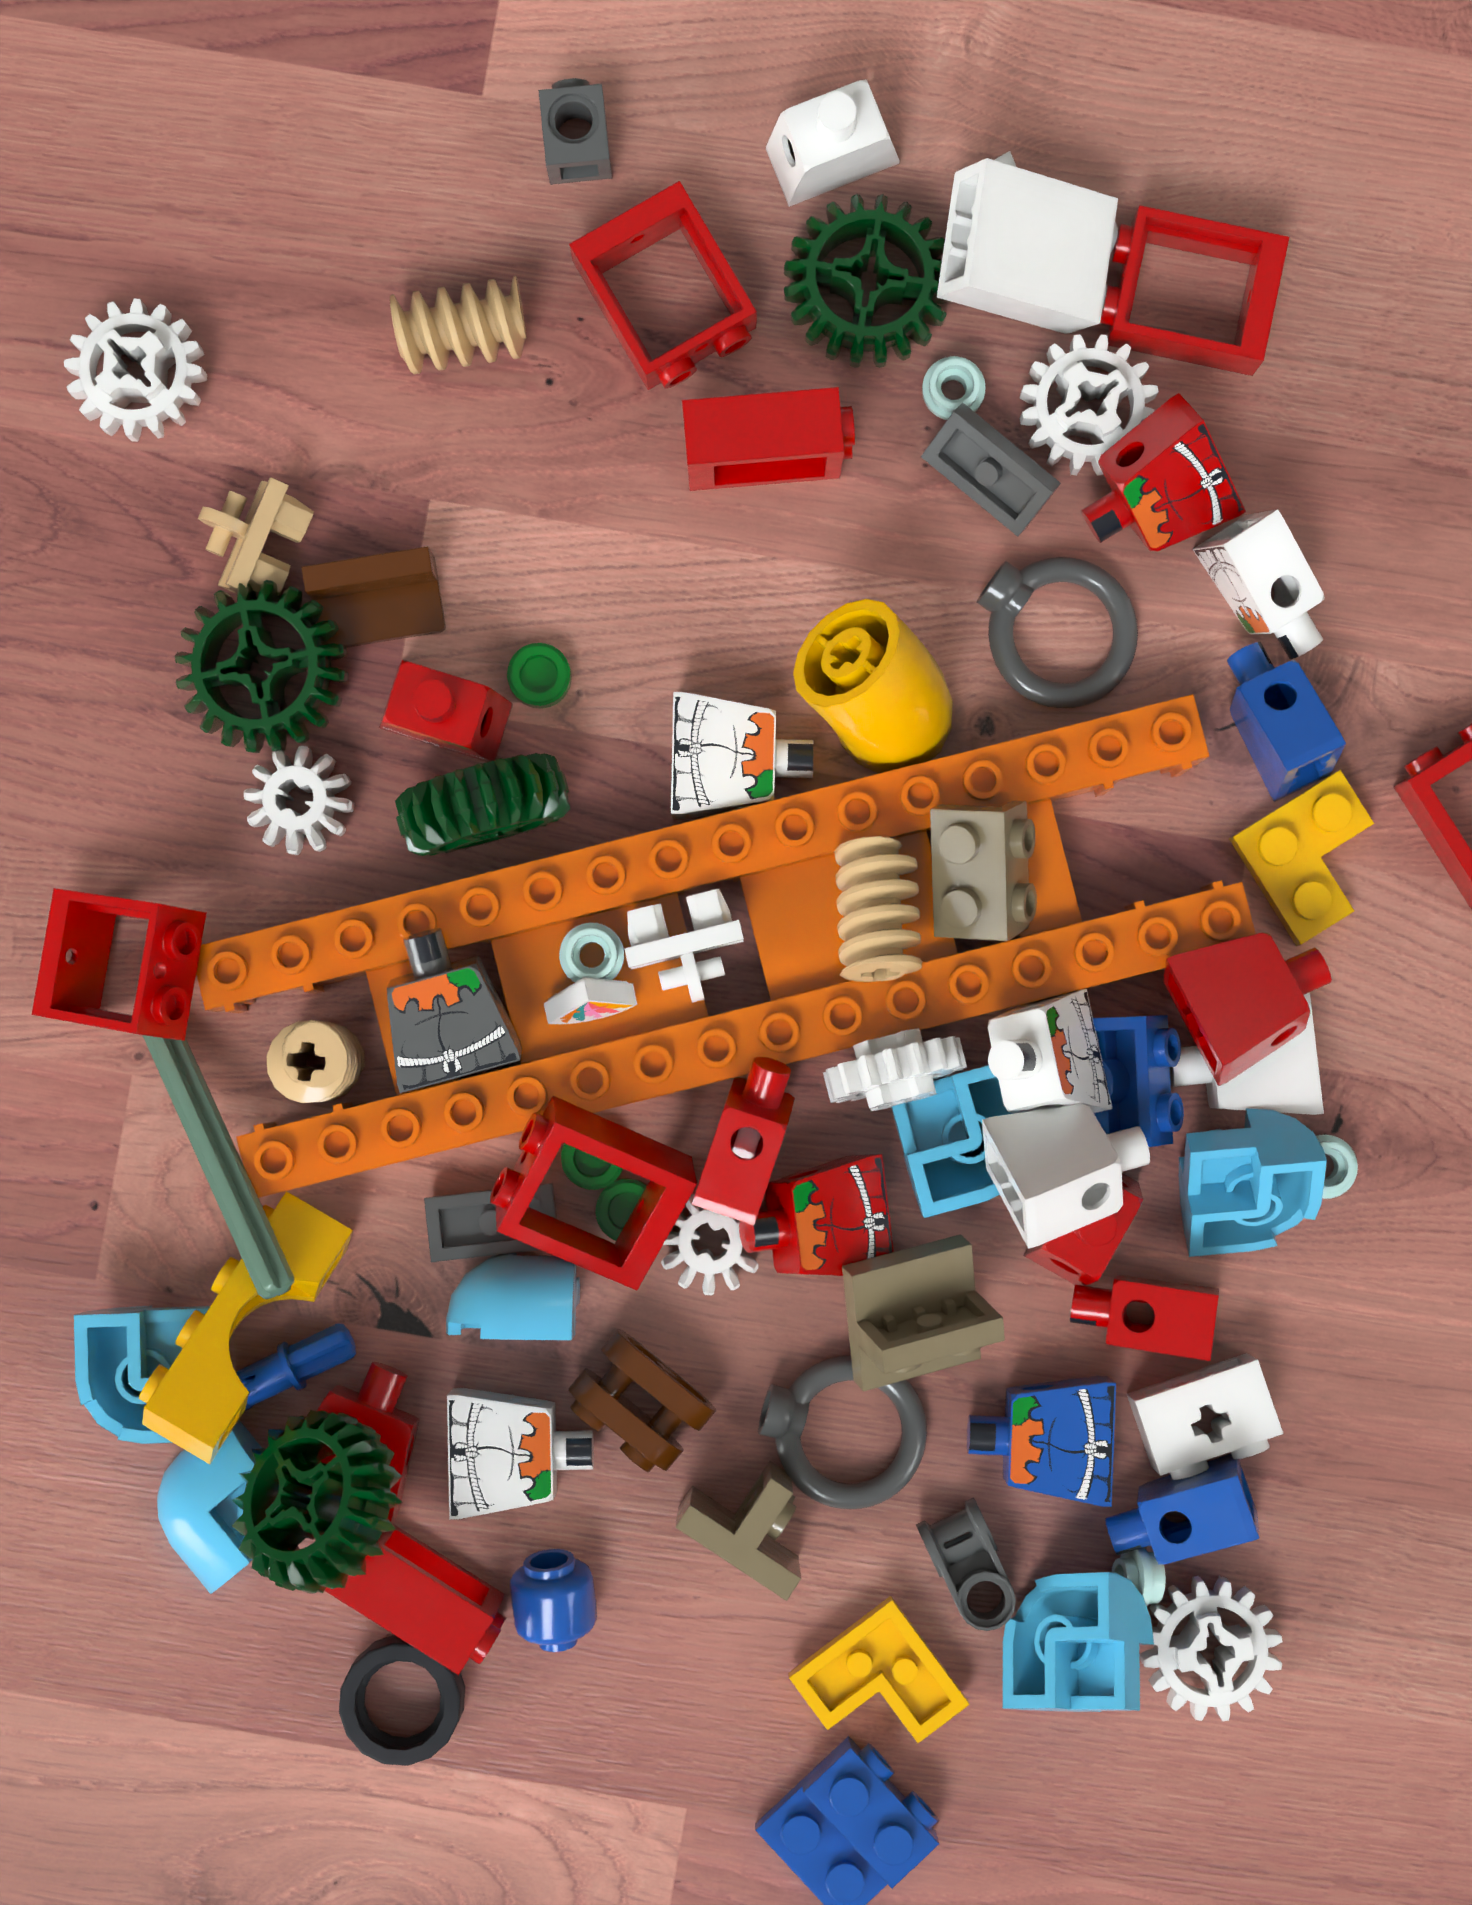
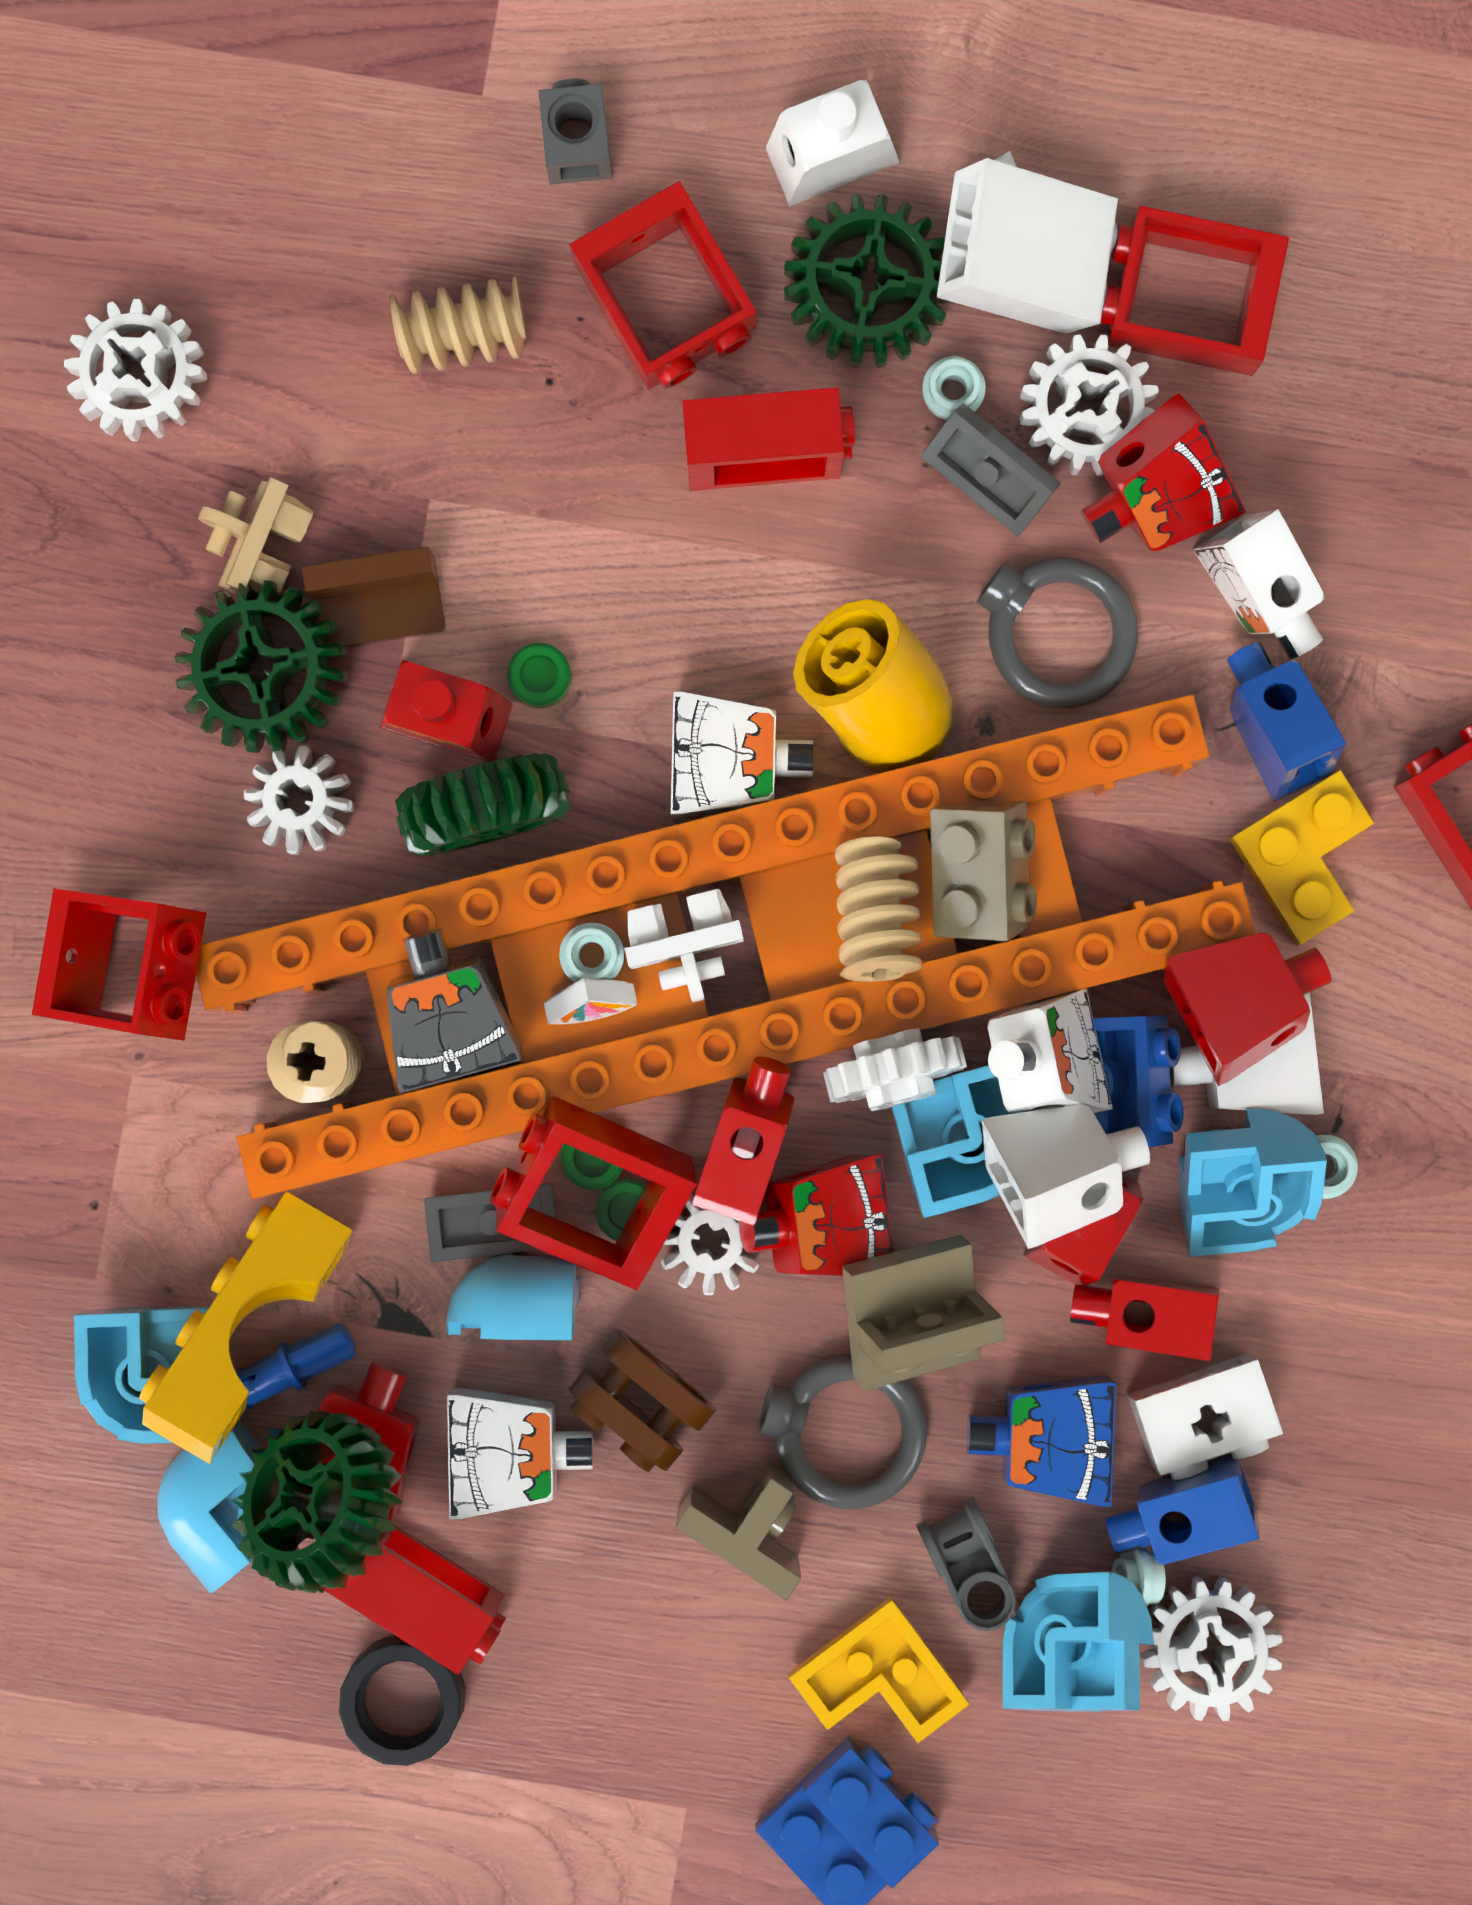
(222, 1166): sand green axle -> none
(553, 1599): blue head -> none

